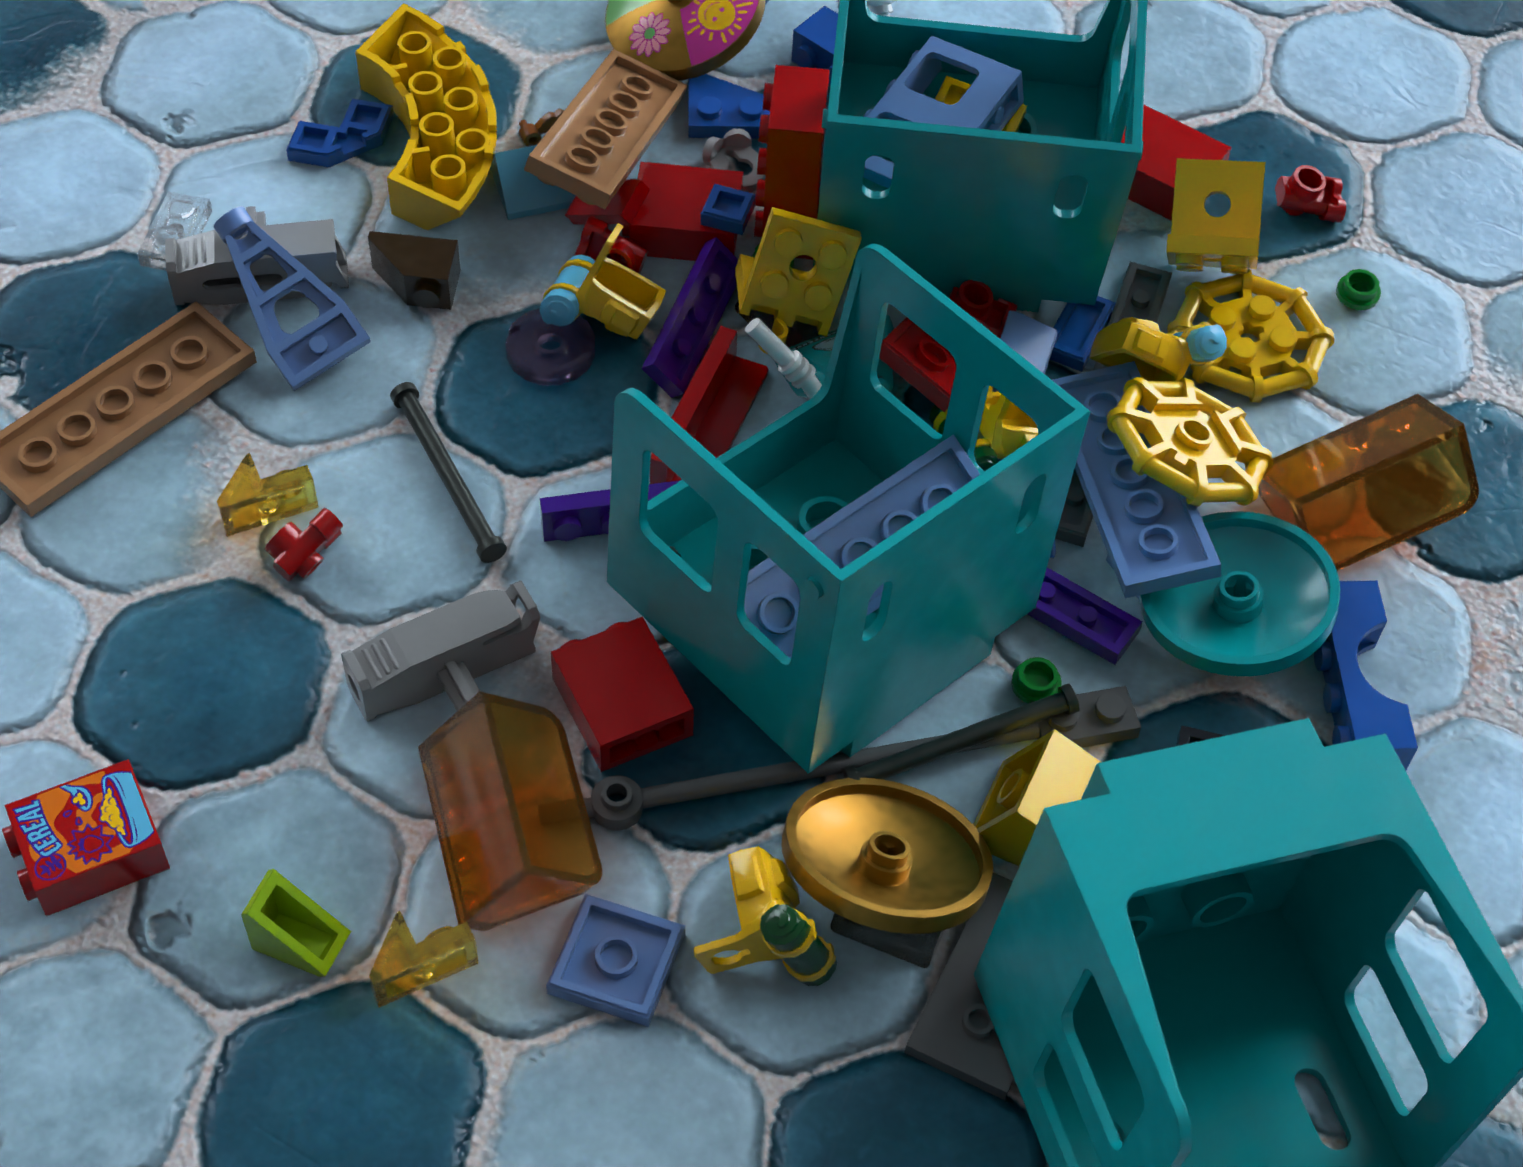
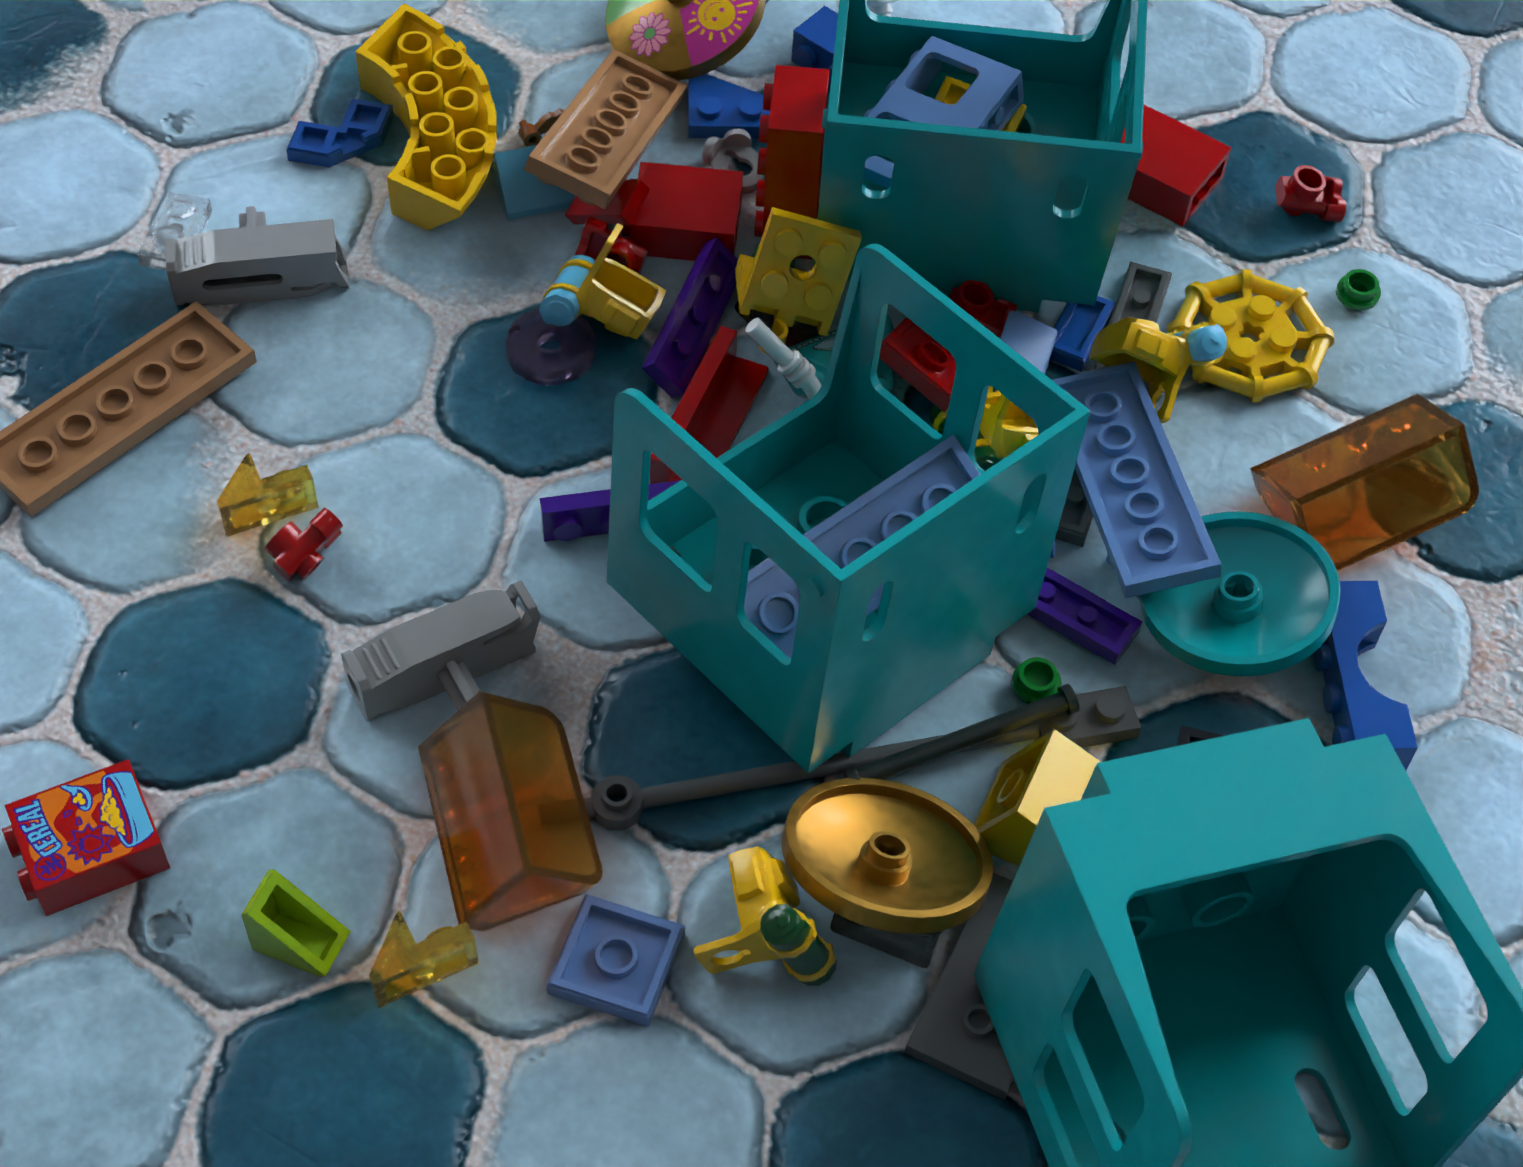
(317, 344): medium blue plate -> none
(417, 267): dark brown slope -> none
(489, 546): pearl dark grey bar -> none
(622, 693): red brick -> none
(728, 209): blue tile -> none
(1189, 437): yellow plate -> none
(1209, 240): yellow bracket -> none

